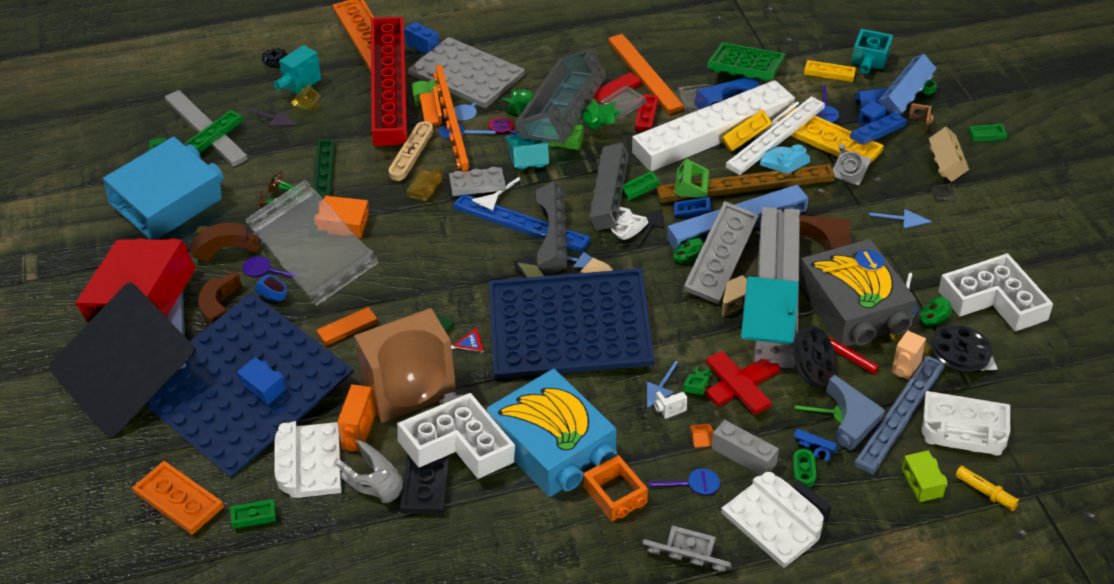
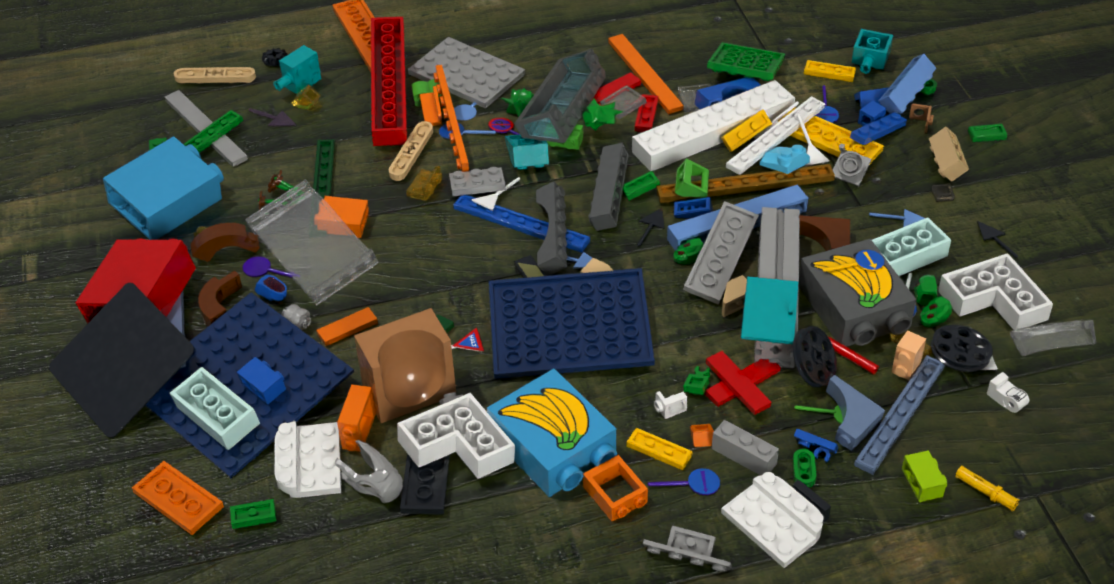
(215, 75): none -> tan piece
(215, 408): none -> light aqua brick
(298, 316): none -> light grey piece
(421, 37): blue brick -> none
(628, 224): white brick -> none
(652, 388): medium blue piece -> none
(659, 448): none -> yellow tile
(816, 156): none -> white piece
(913, 246): none -> light aqua brick
(926, 289): none -> green rock
(966, 423): white plate -> none
(989, 232): none -> black piece
(1007, 394): none -> white leg
(1053, 336): none -> clear windscreen

